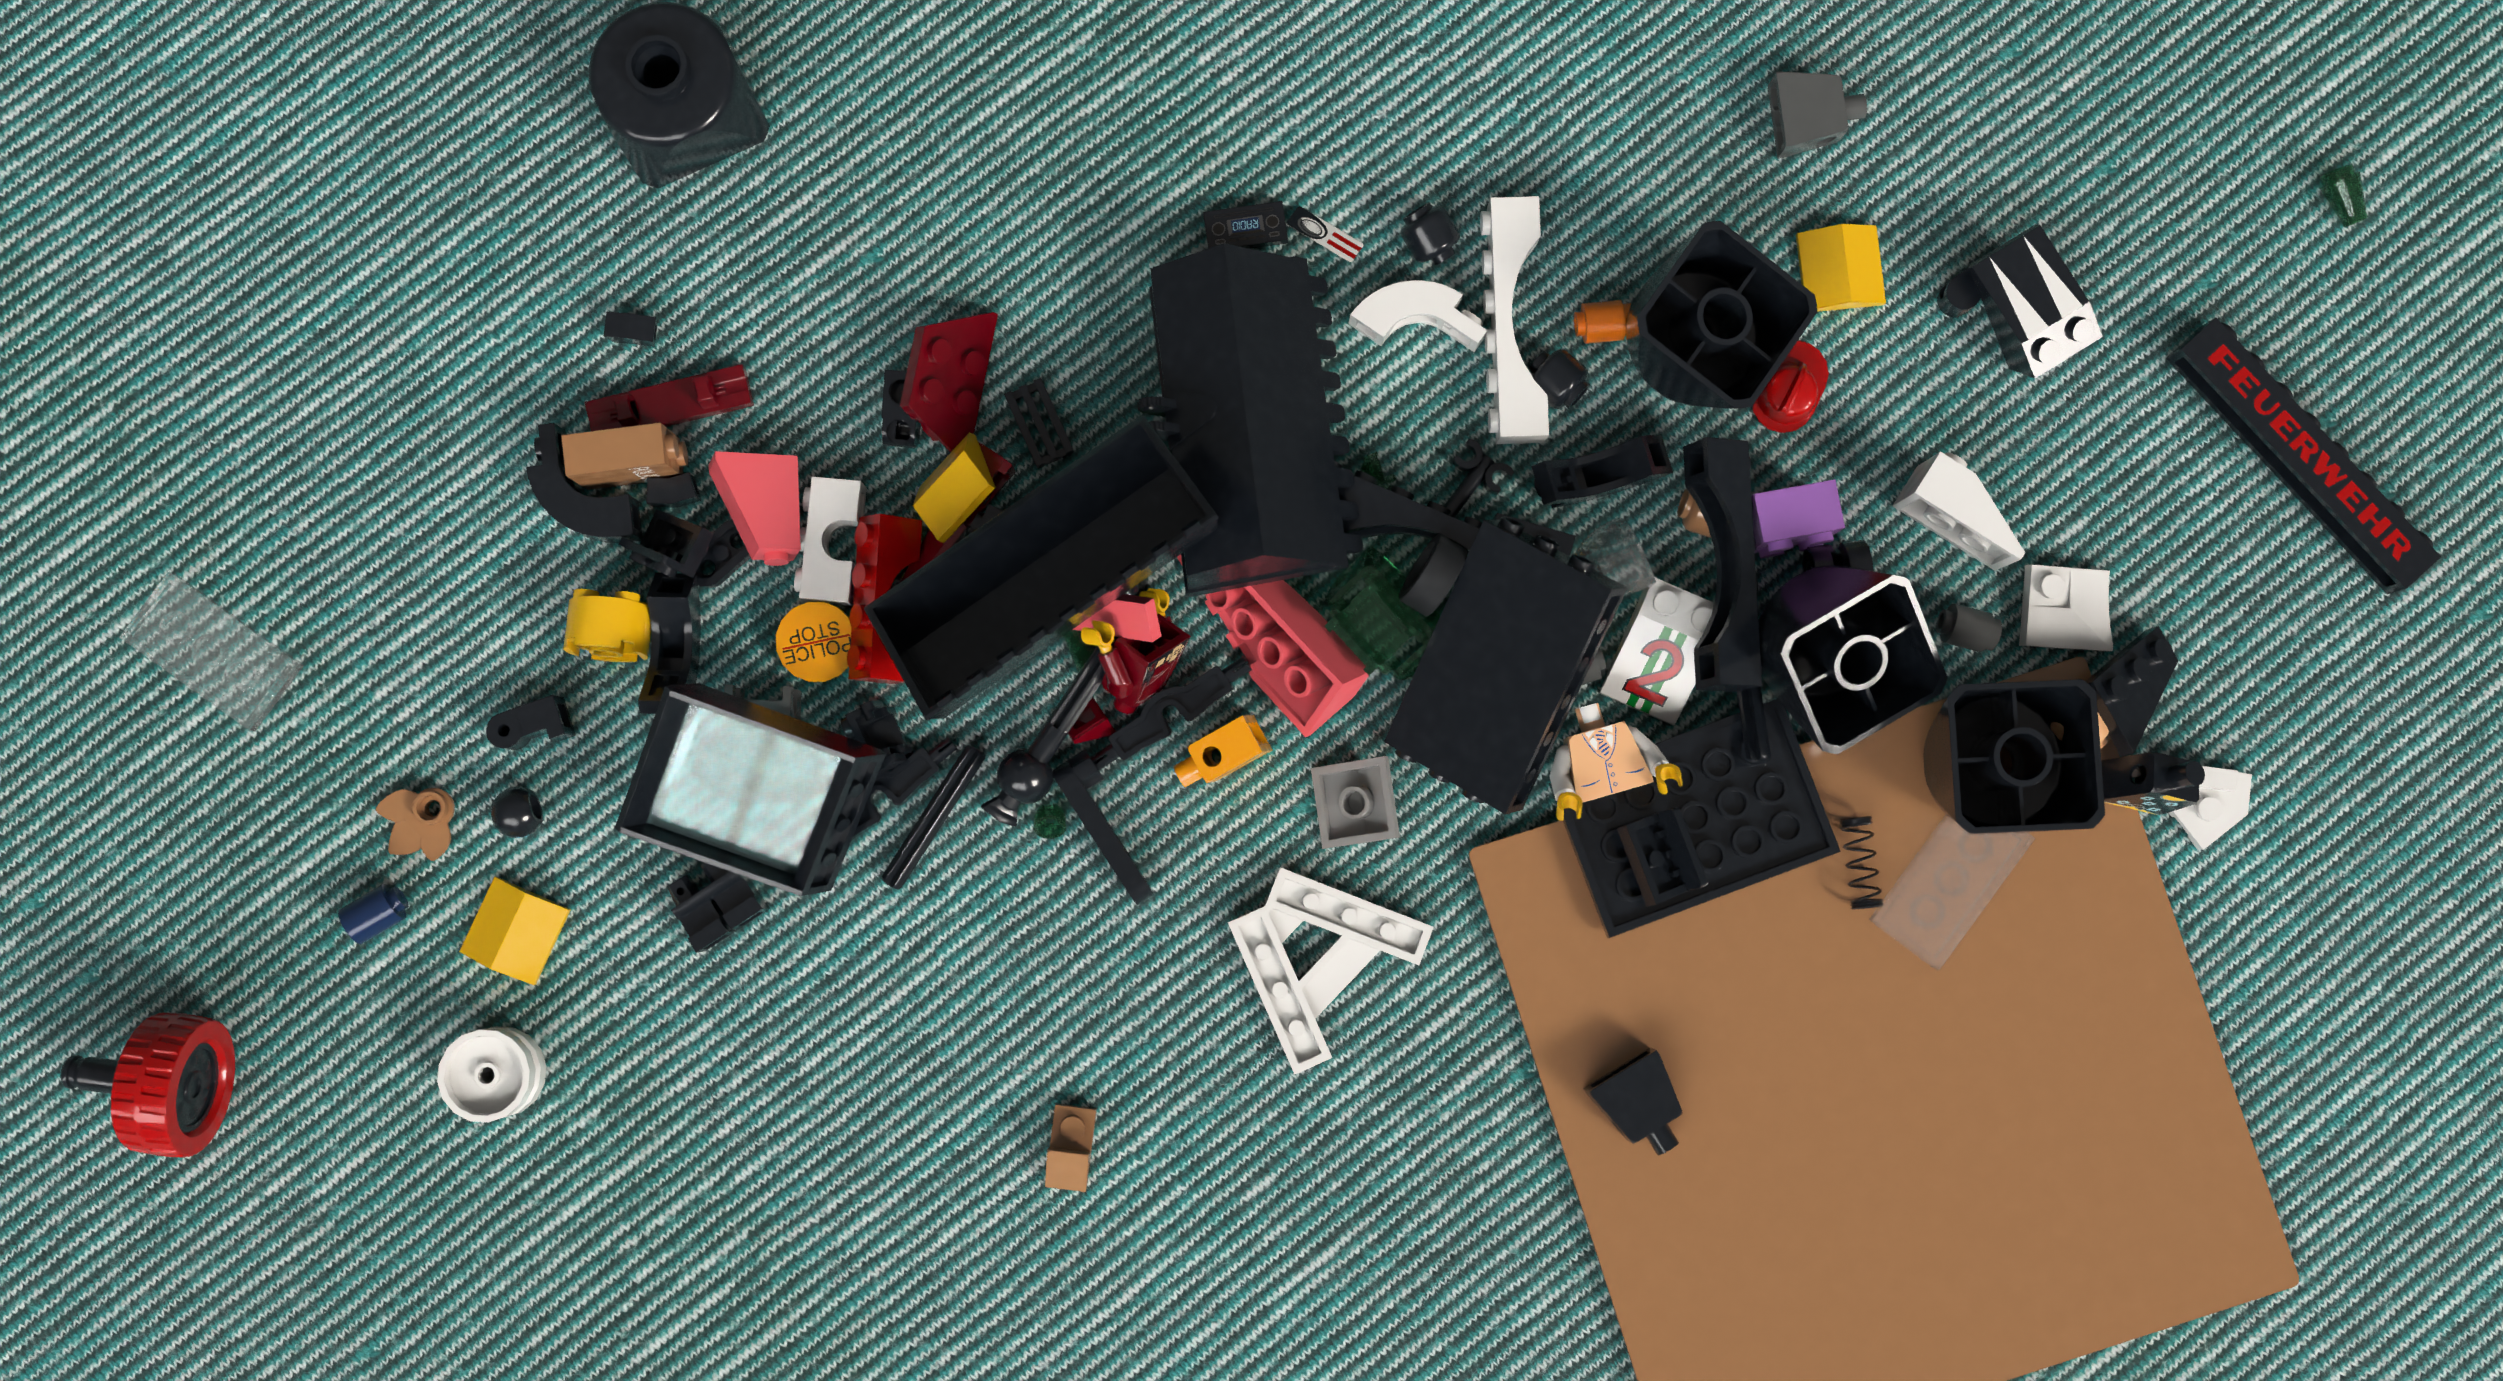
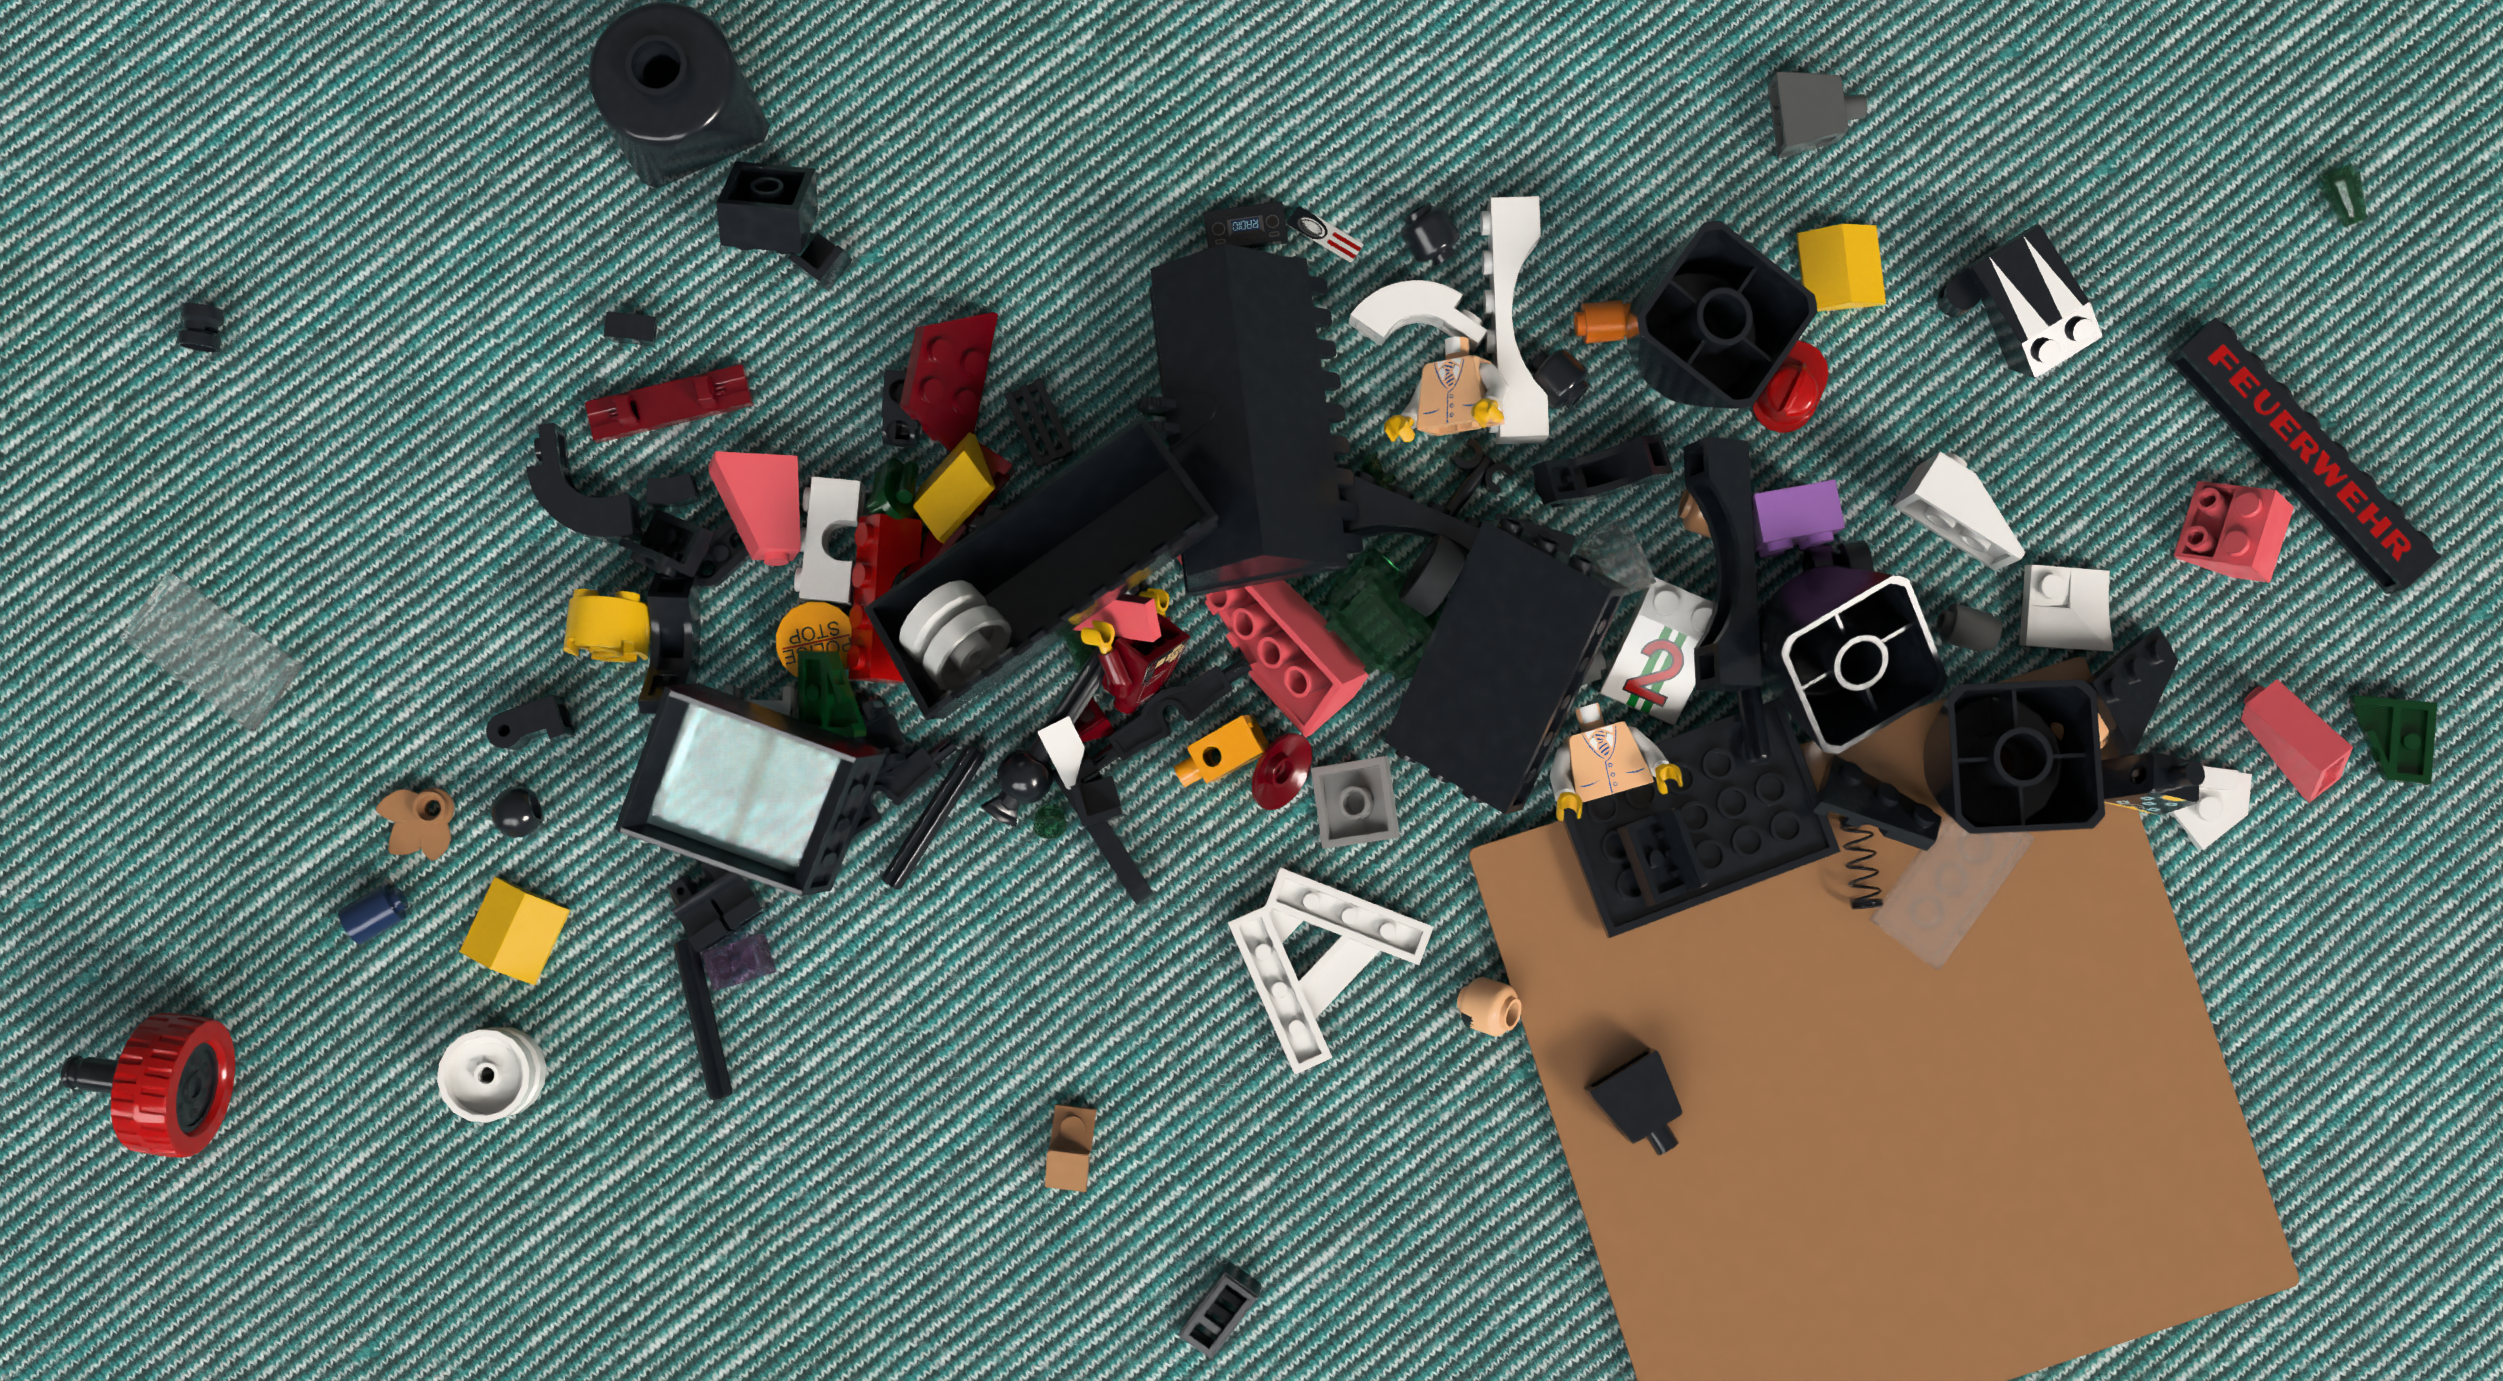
(200, 327): none -> black wheel
(623, 455): medium nougat brick -> none
(703, 1020): none -> black axle
(739, 962): none -> clear purple bracket
(767, 207): none -> black brick
(822, 261): none -> black panel
(827, 694): none -> dark green wing
(894, 489): none -> dark green piece
(954, 634): none -> white wheel
(1064, 749): none -> white sticker
(1097, 801): none -> black panel
(1240, 1282): none -> black slope
(1281, 771): none -> dark red dish
(1453, 396): none -> torso
(1489, 1006): none -> light nougat head
(1867, 800): none -> black wing
(2234, 530): none -> coral slope
(2296, 739): none -> coral slope
(2398, 736): none -> dark green wing

